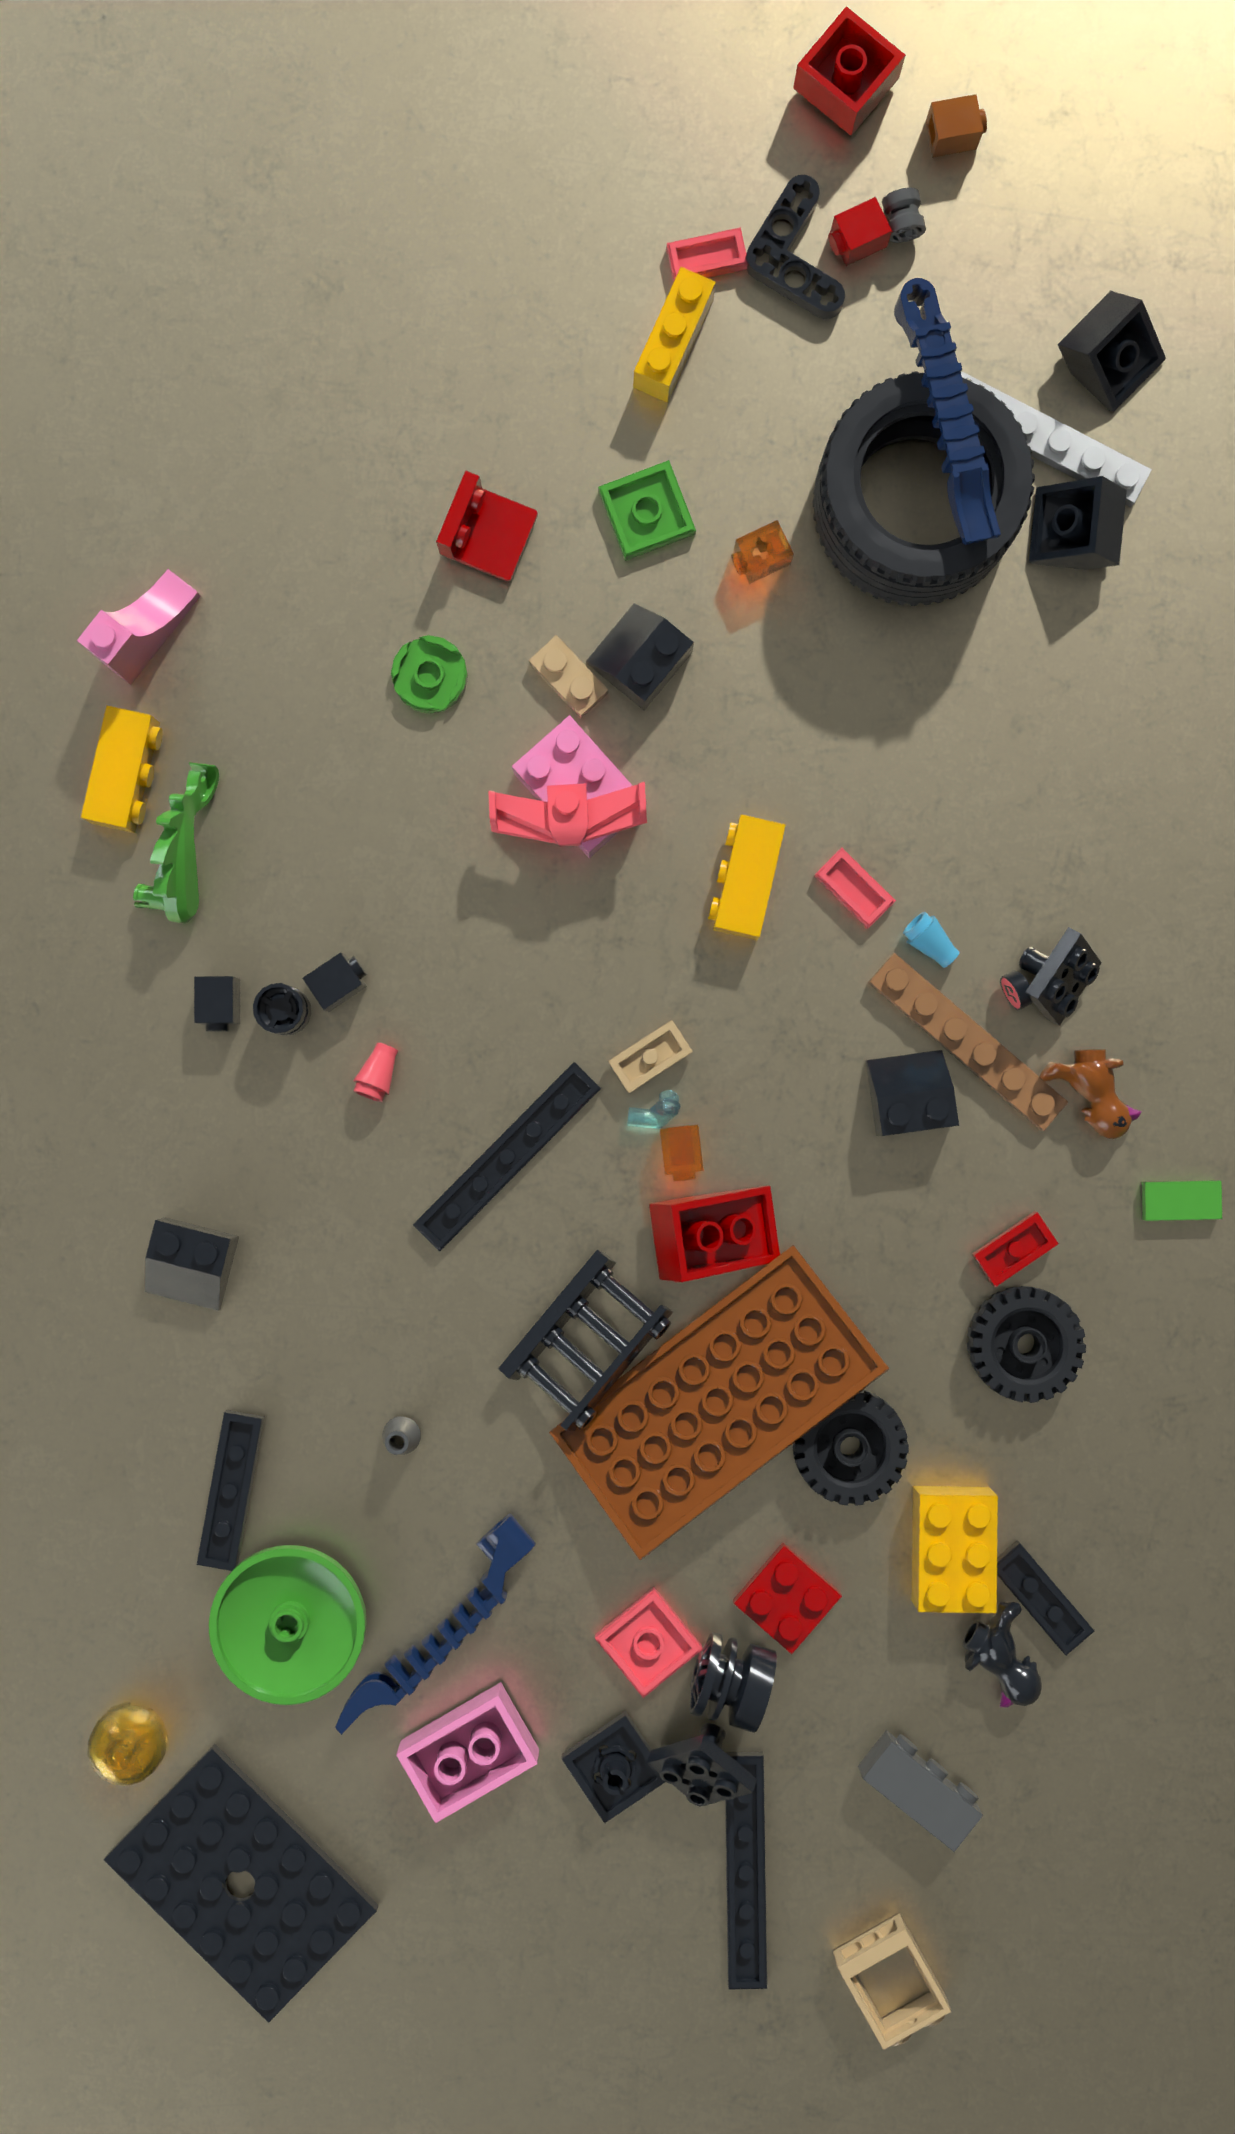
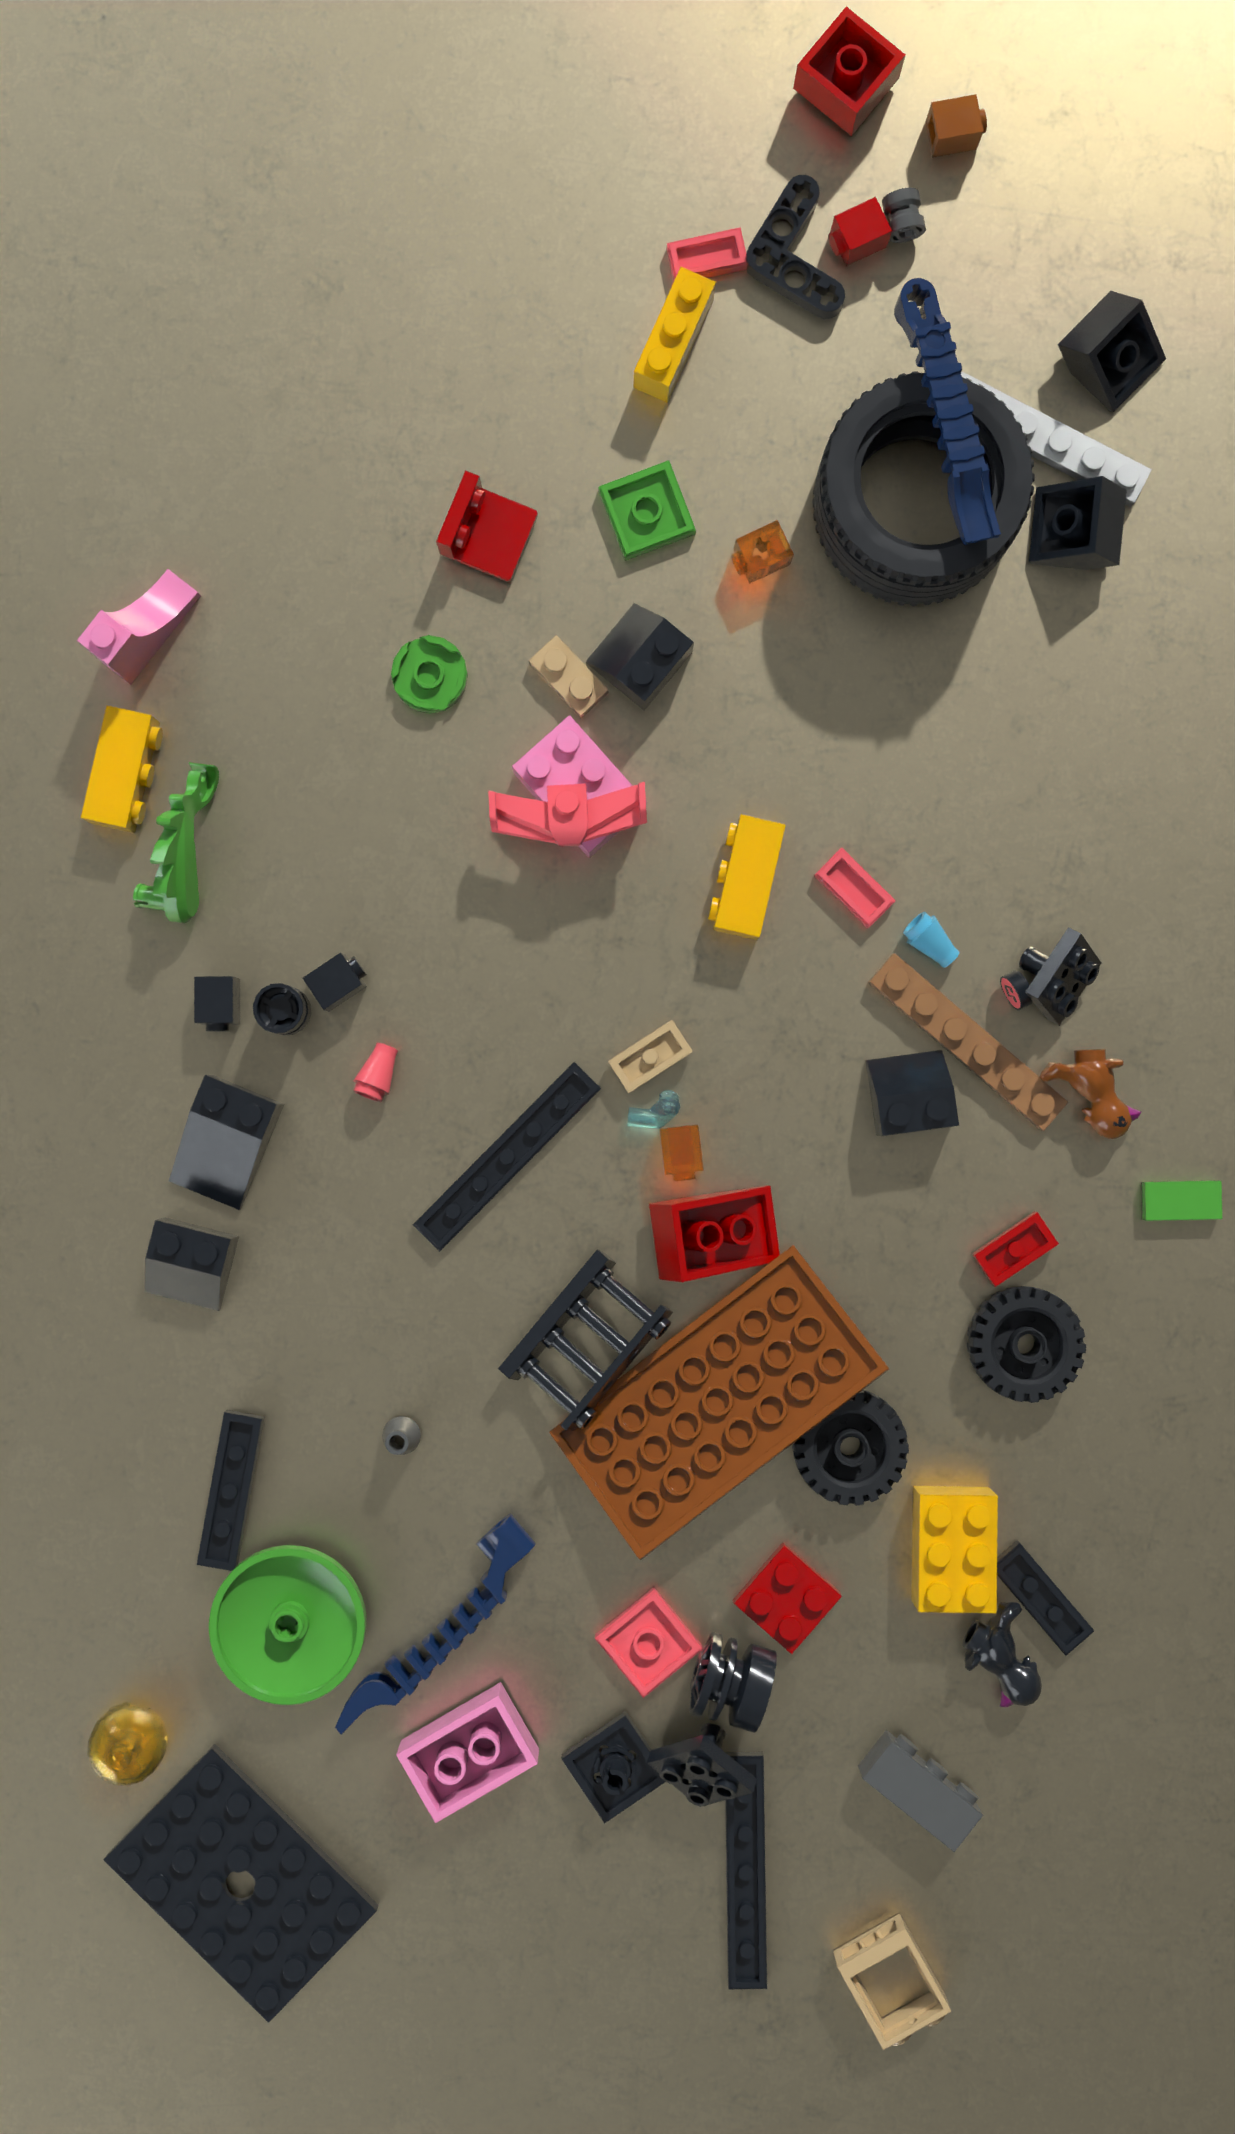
(224, 1140): none -> black slope

